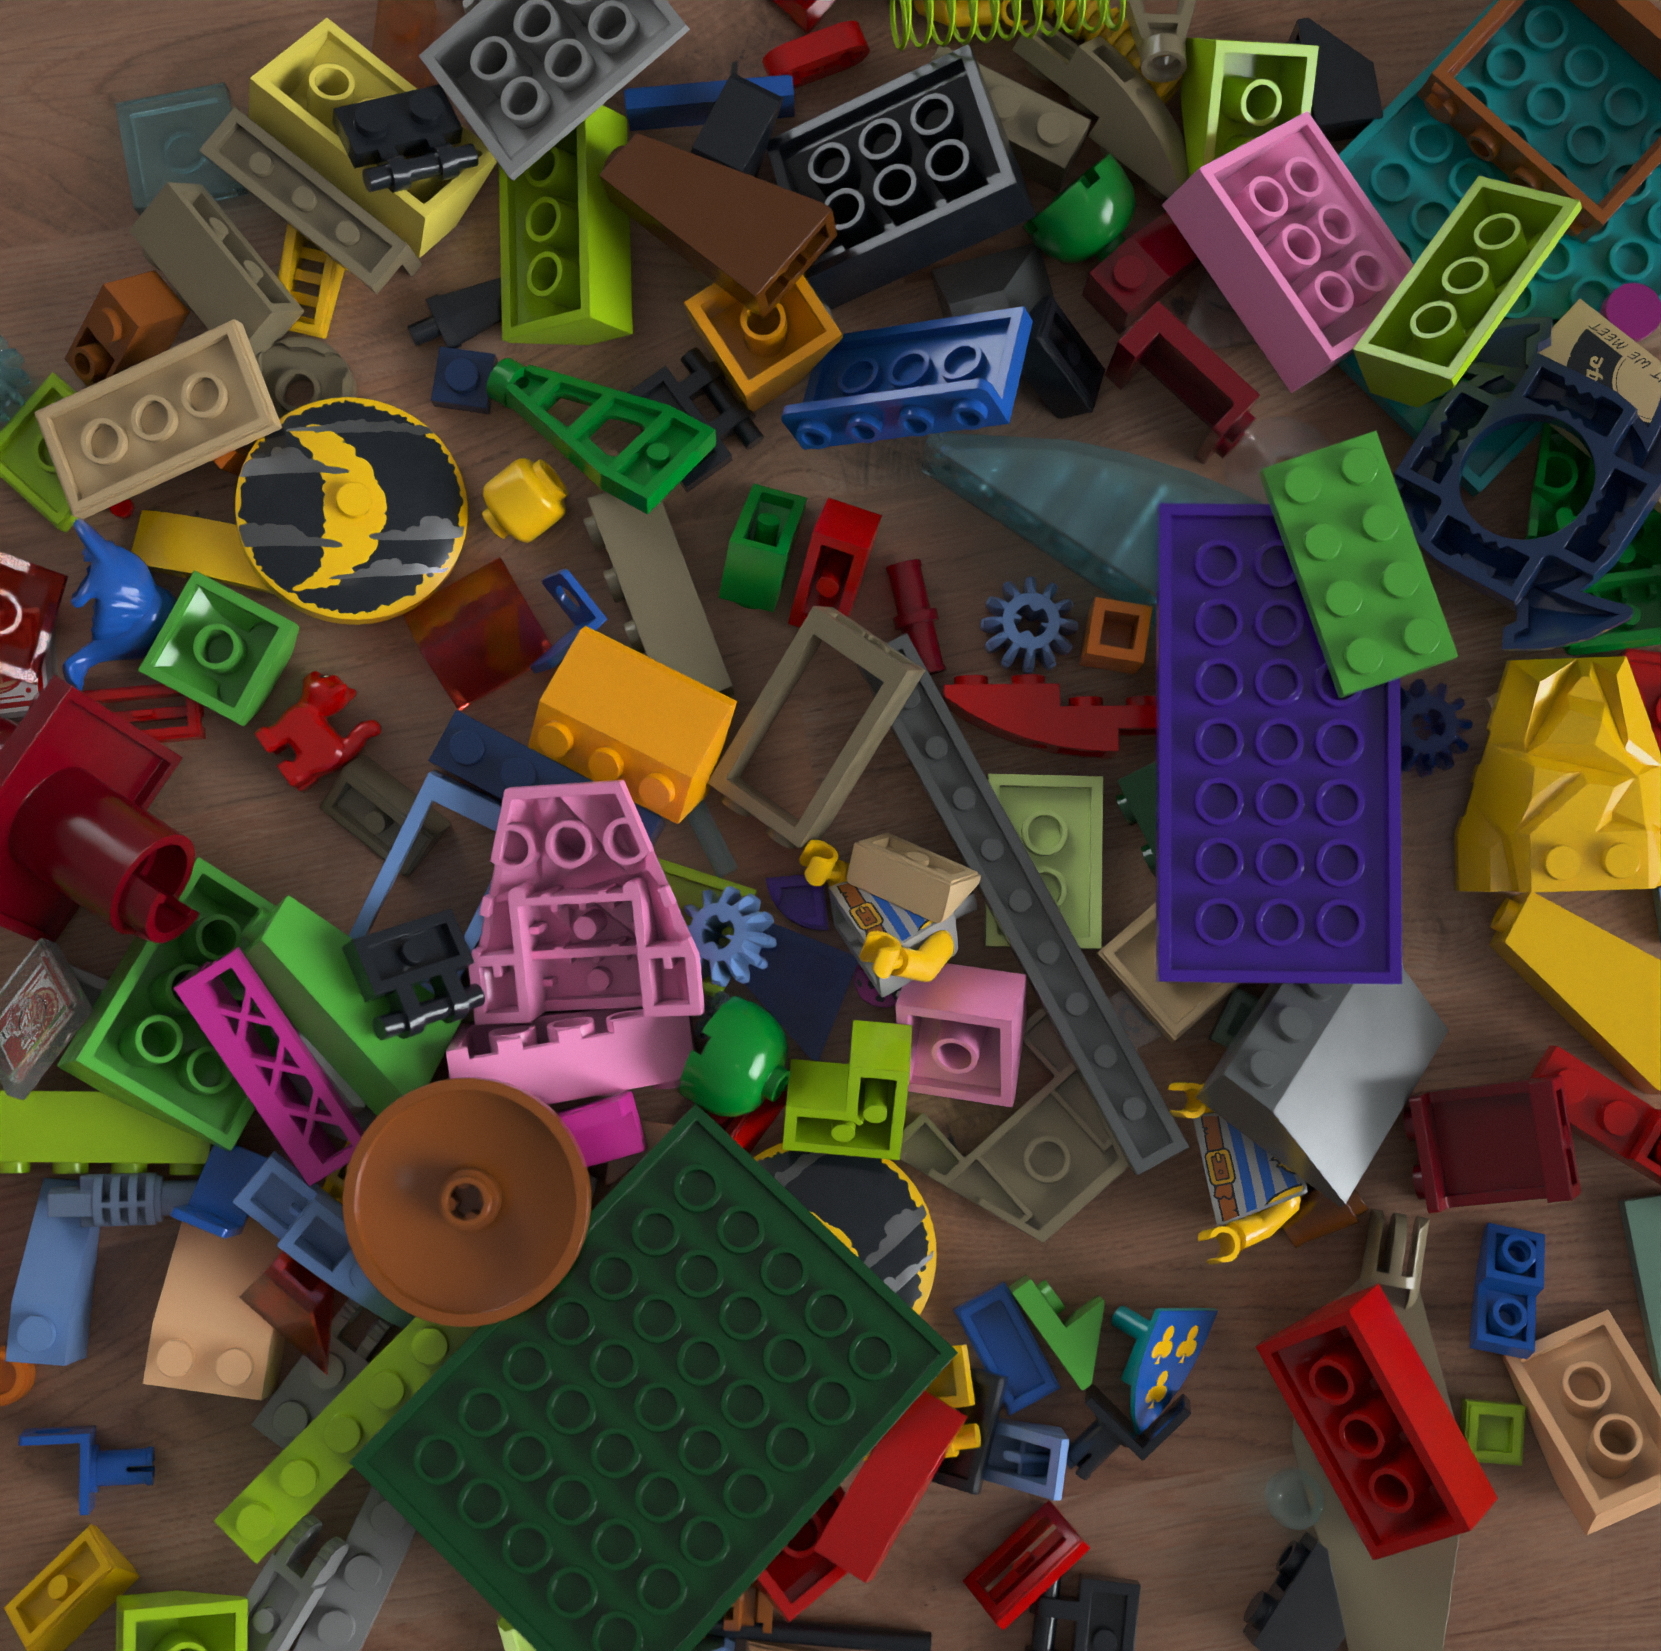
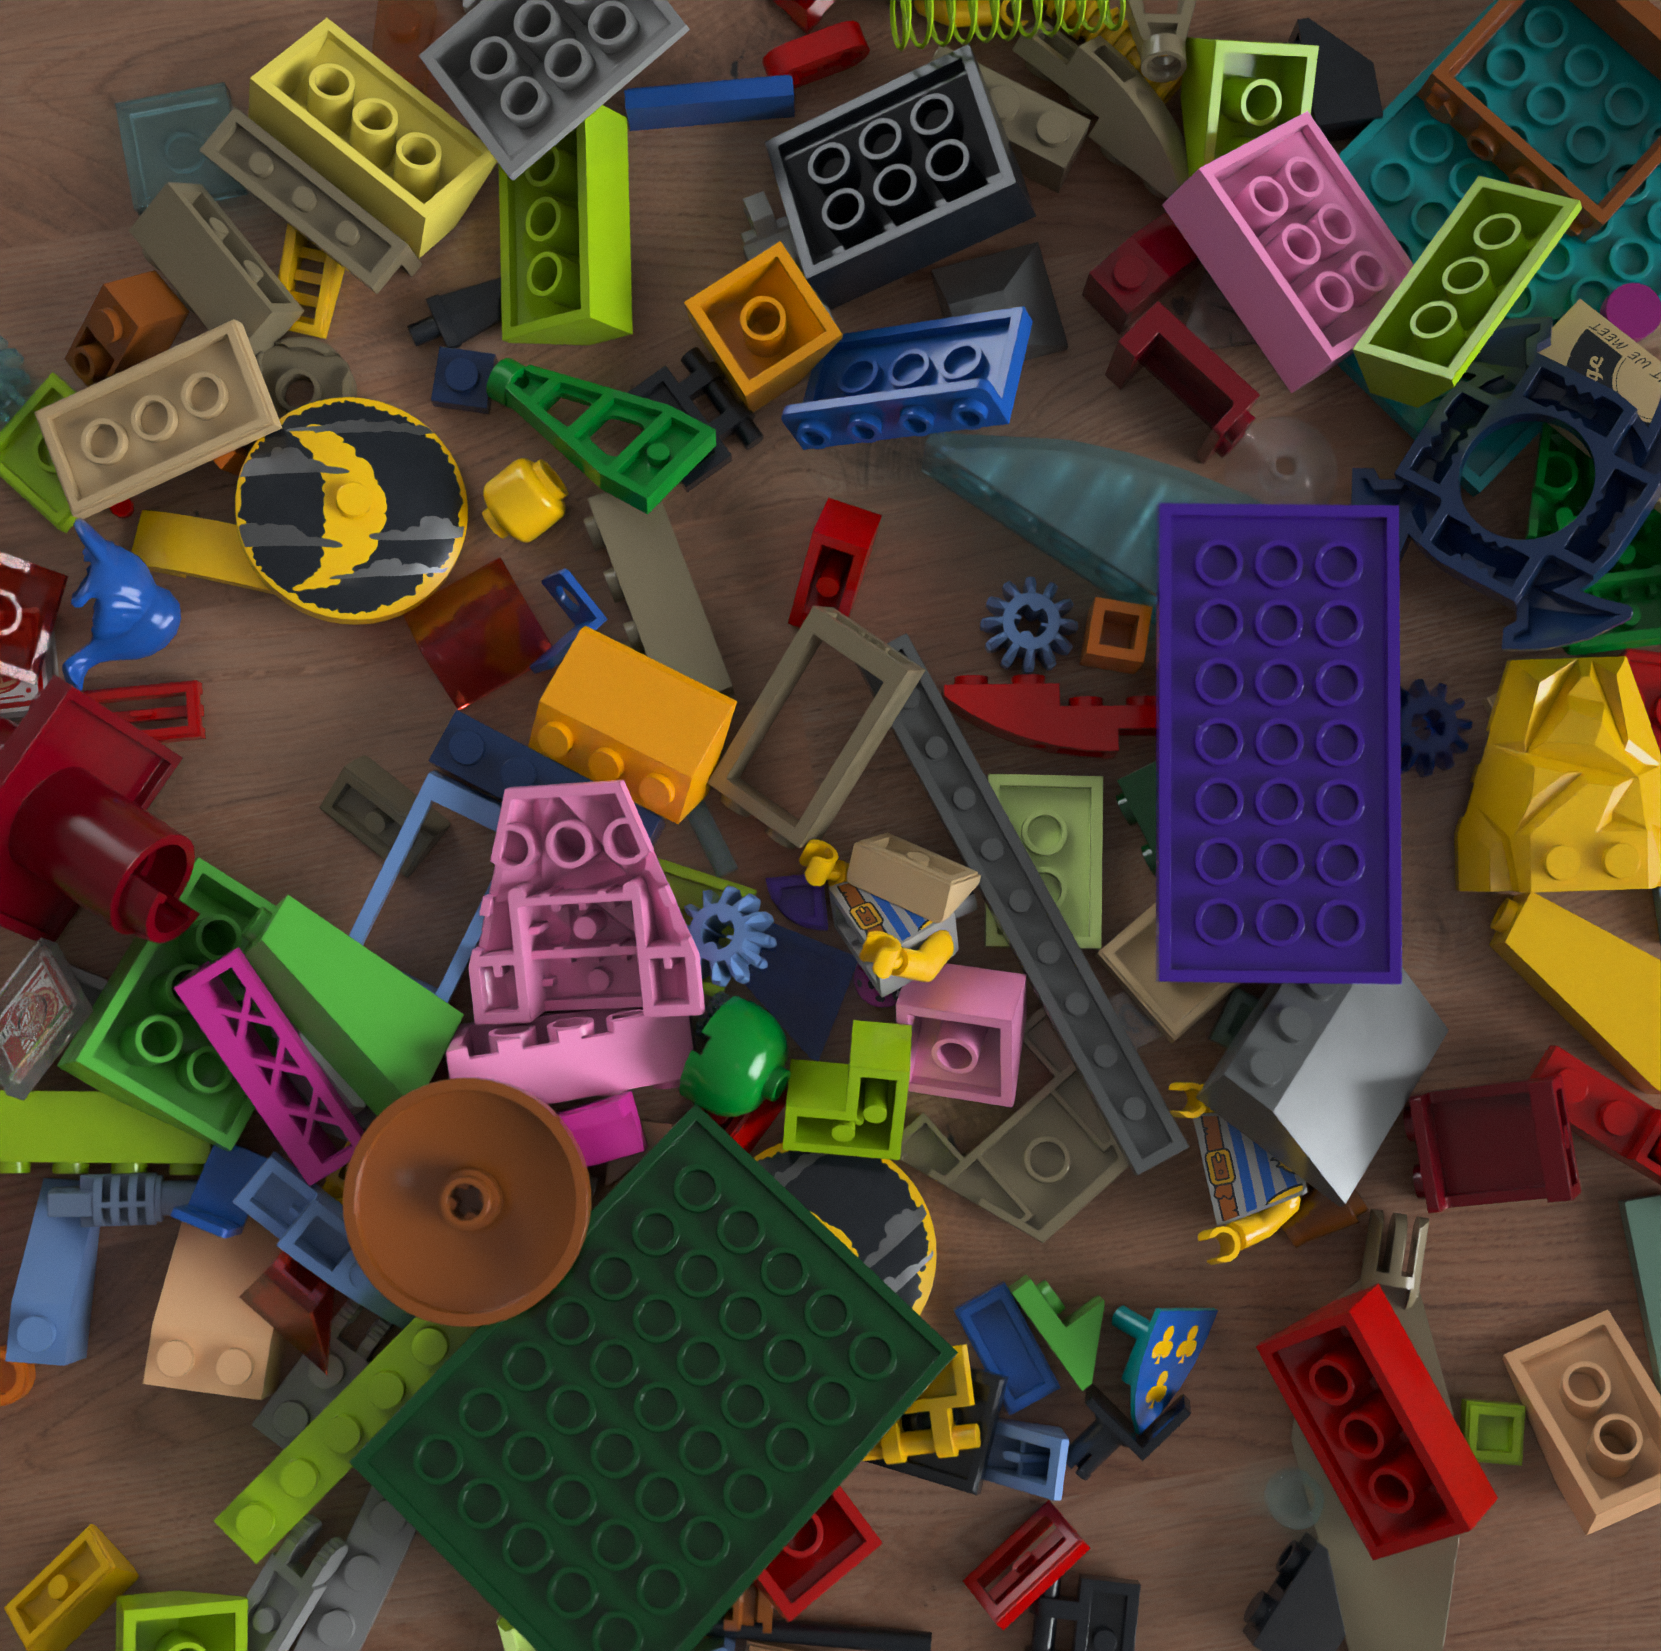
(96, 1465): blue bracket -> none
(221, 649): bright green slope -> none
(306, 729): red animal -> none
(400, 126): black plate -> none
(407, 956): black plate -> none
(720, 220): reddish brown slope -> none
(739, 126): black slope -> none
(762, 548): green slope -> none
(890, 1487): red slope -> none
(915, 613): dark red pin -> none
(1061, 362): black slope -> none
(1086, 215): green cylinder -> none
(1357, 564): bright green plate -> none
(1506, 1291): blue slope -> none

